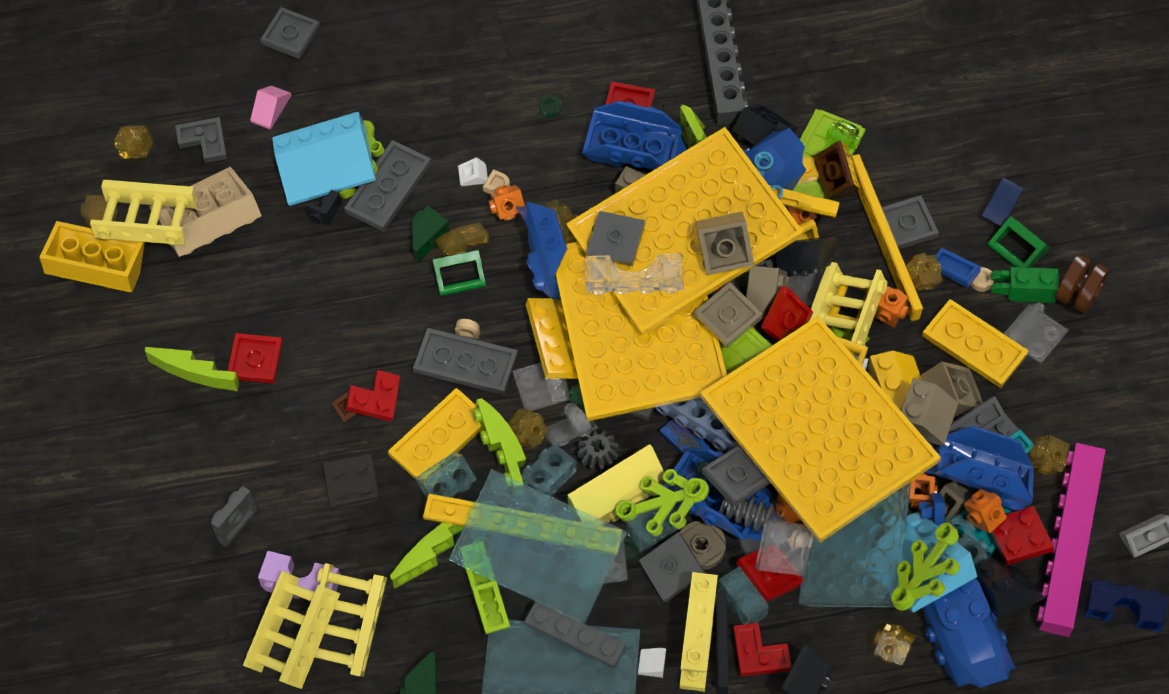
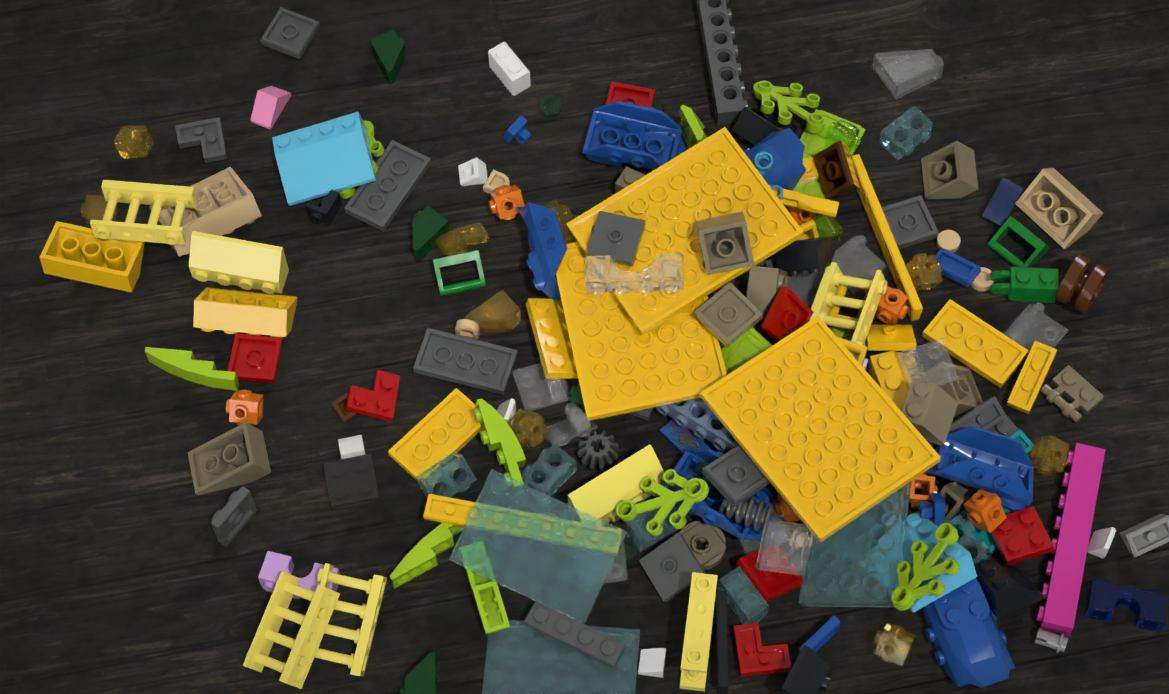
(229, 460): none -> dark tan slope
(237, 262): none -> light yellow slope
(244, 312): none -> yellow slope
(245, 407): none -> orange brick
(351, 447): none -> white slope
(389, 53): none -> dark green slope
(496, 314): none -> clear yellow slope
(507, 409): none -> white slope
(509, 68): none -> white brick
(517, 131): none -> blue tile
(765, 91): none -> lime plant
(823, 635): none -> blue tile
(828, 226): none -> clear neon green head
(857, 260): none -> clear hinge
(890, 338): none -> yellow plate
(902, 130): none -> clear light blue brick
(907, 70): none -> clear slope
(928, 363): none -> clear hinge
(948, 240): none -> tan tile
(949, 172): none -> dark tan slope
(1031, 377): none -> yellow plate
(1051, 640): none -> light grey pin
(1058, 207): none -> tan slope
(1076, 389): none -> dark tan plate
(1101, 542): none -> white slope

